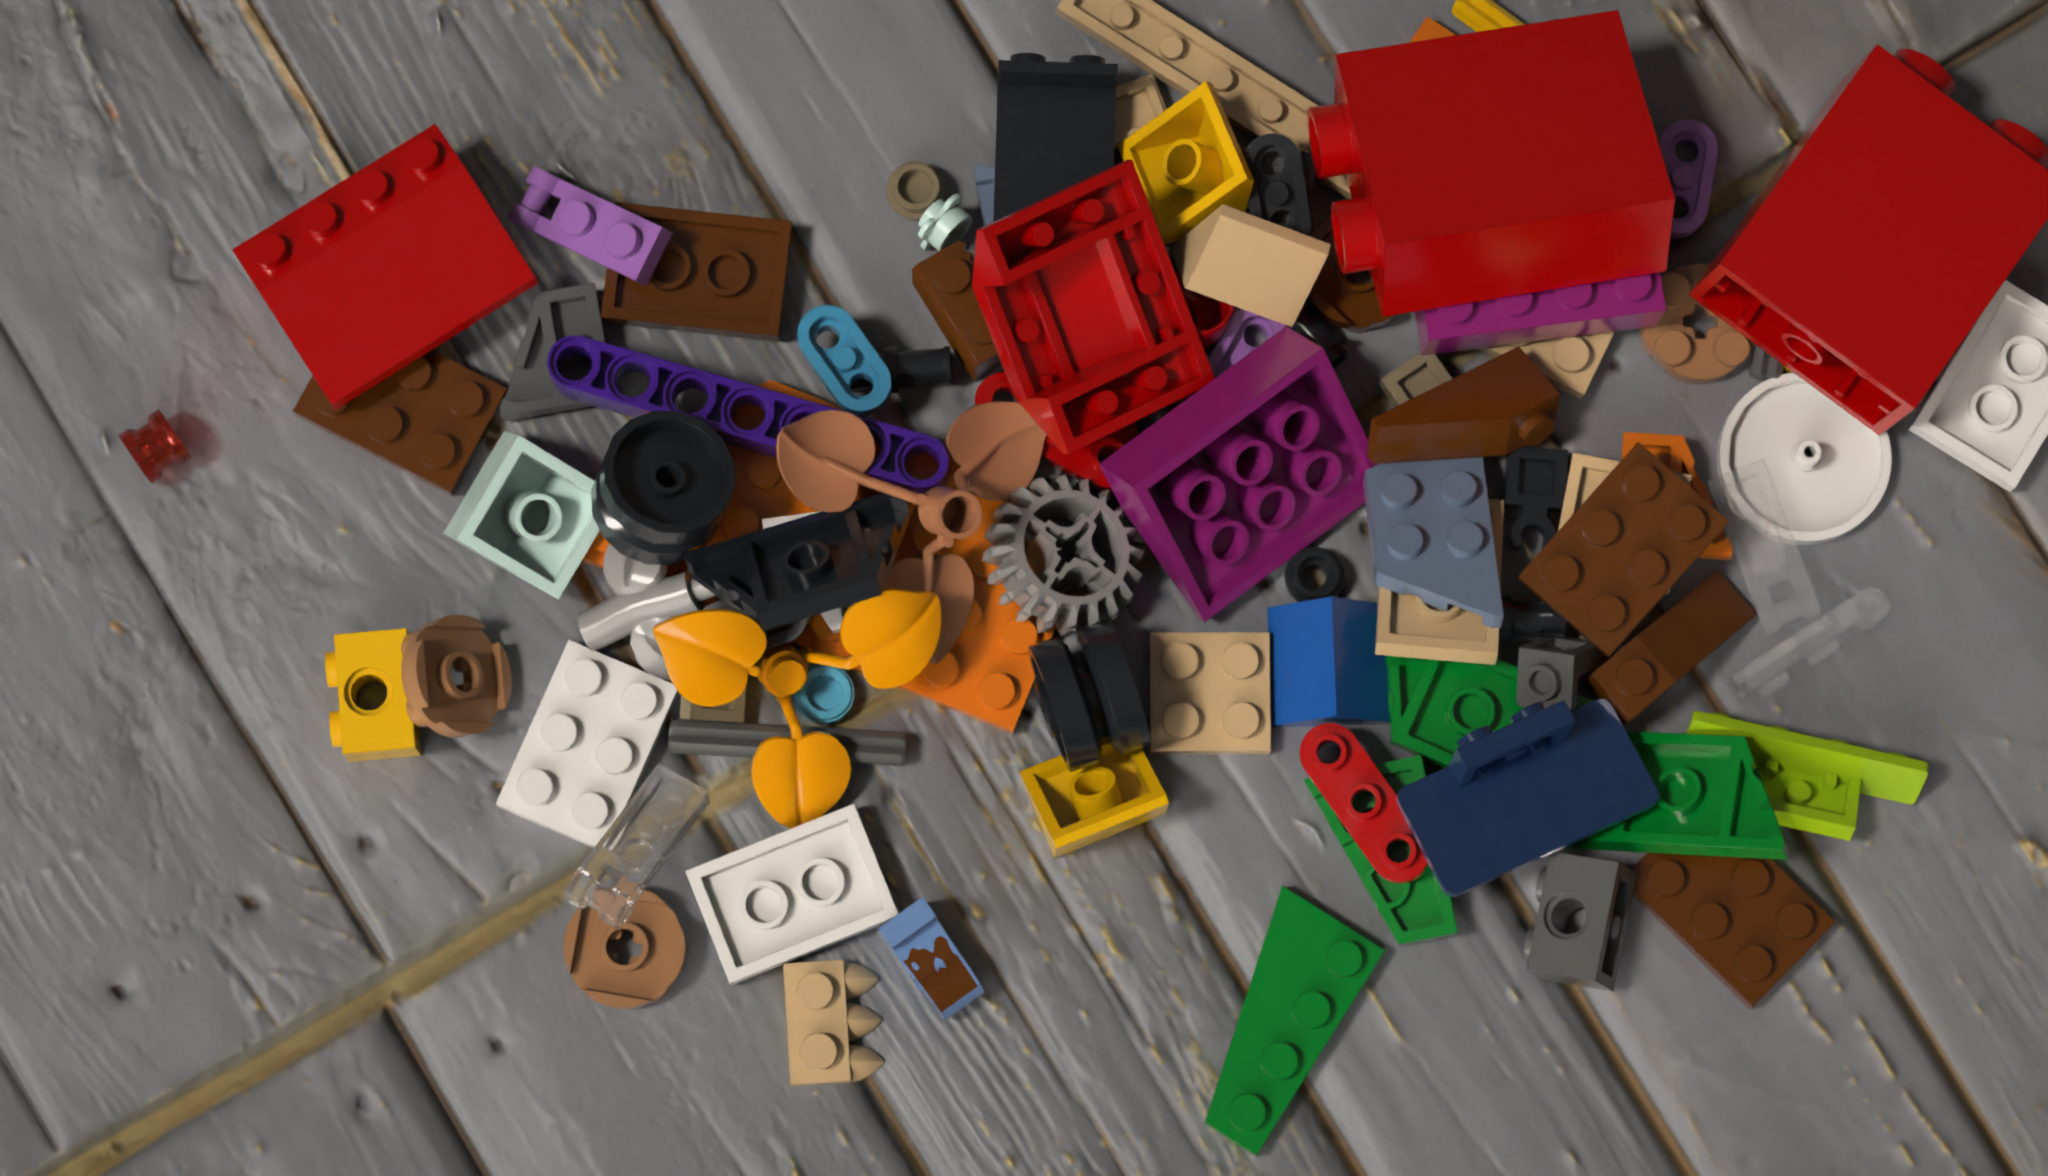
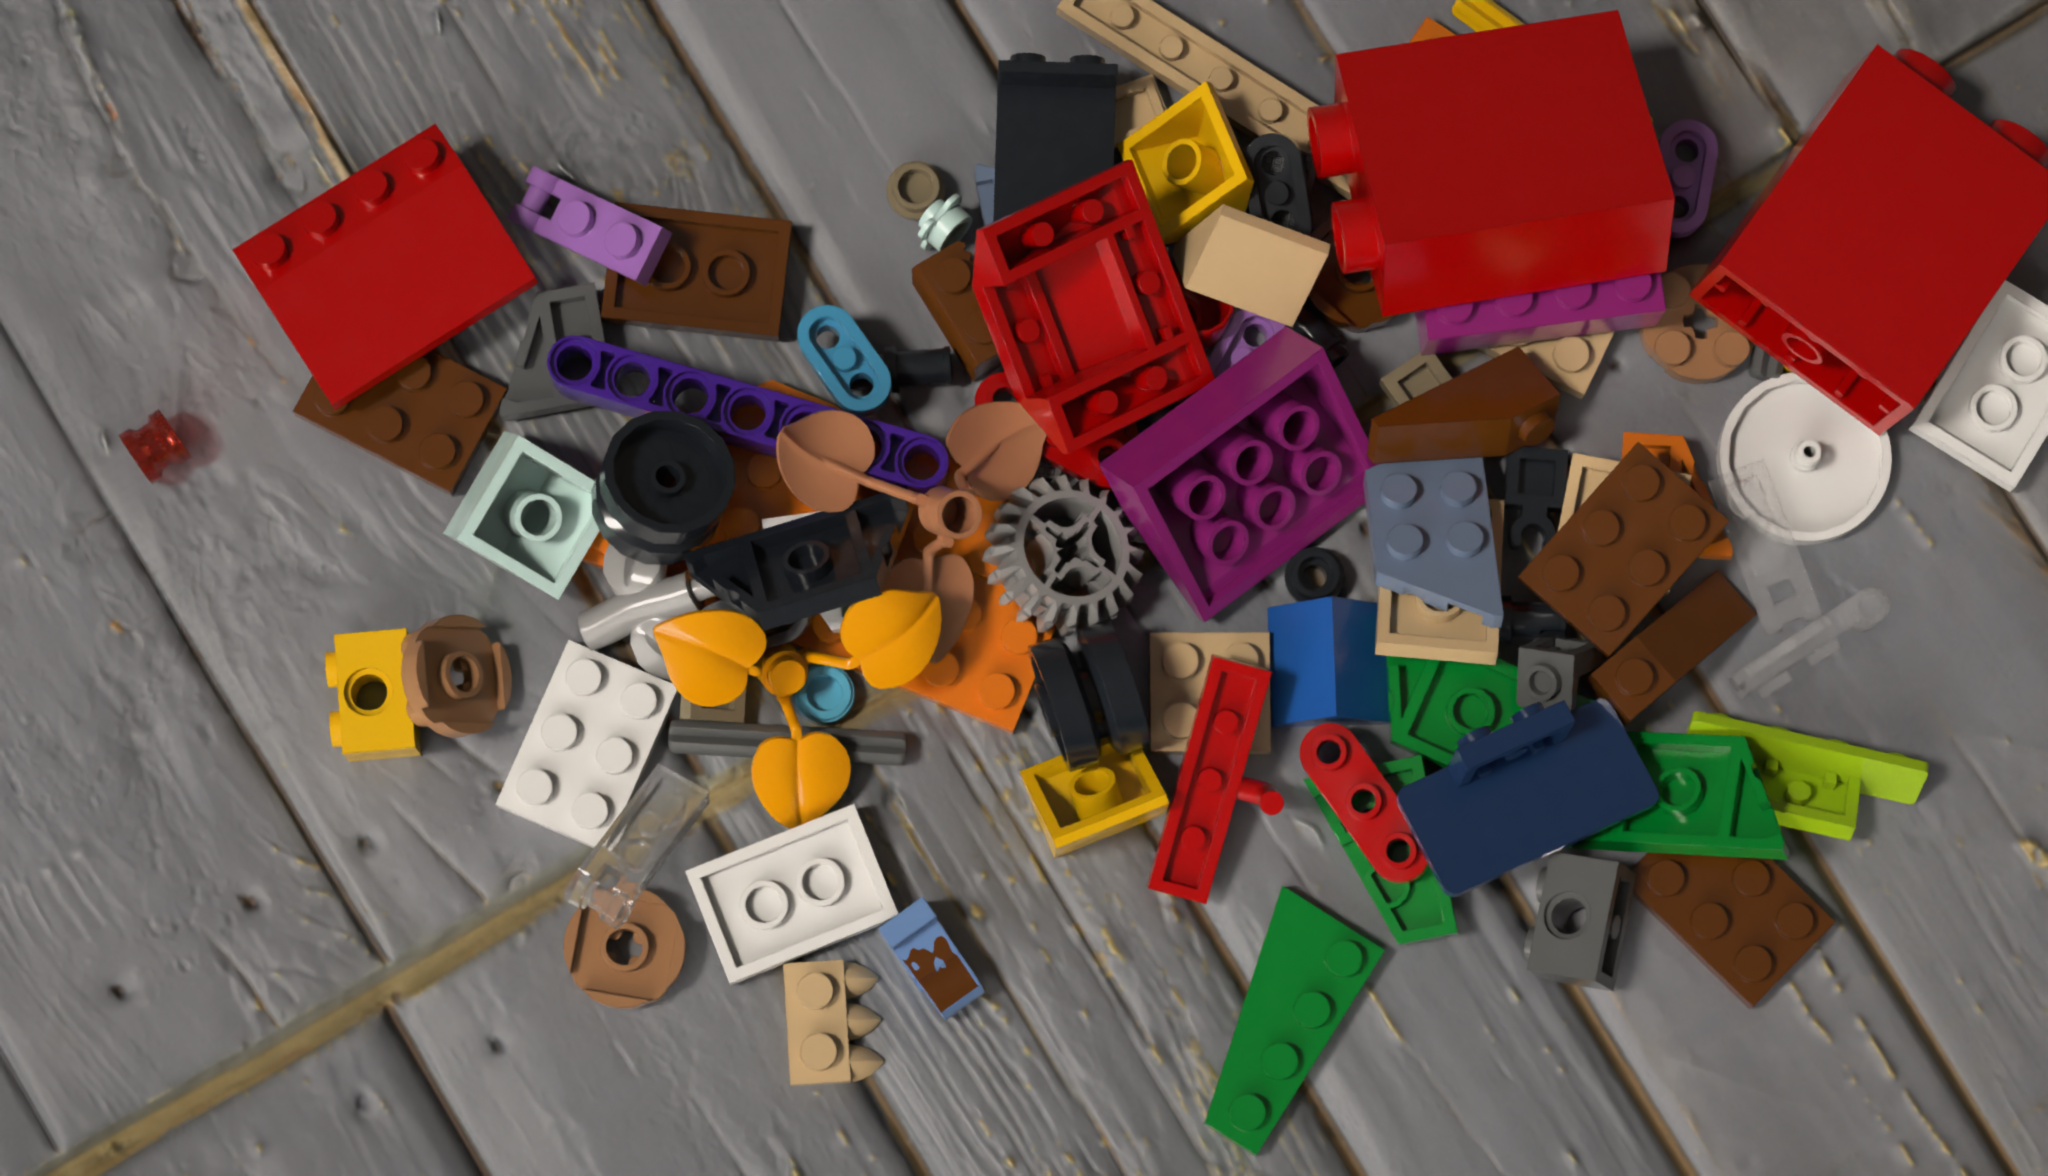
(1212, 780): none -> red plate

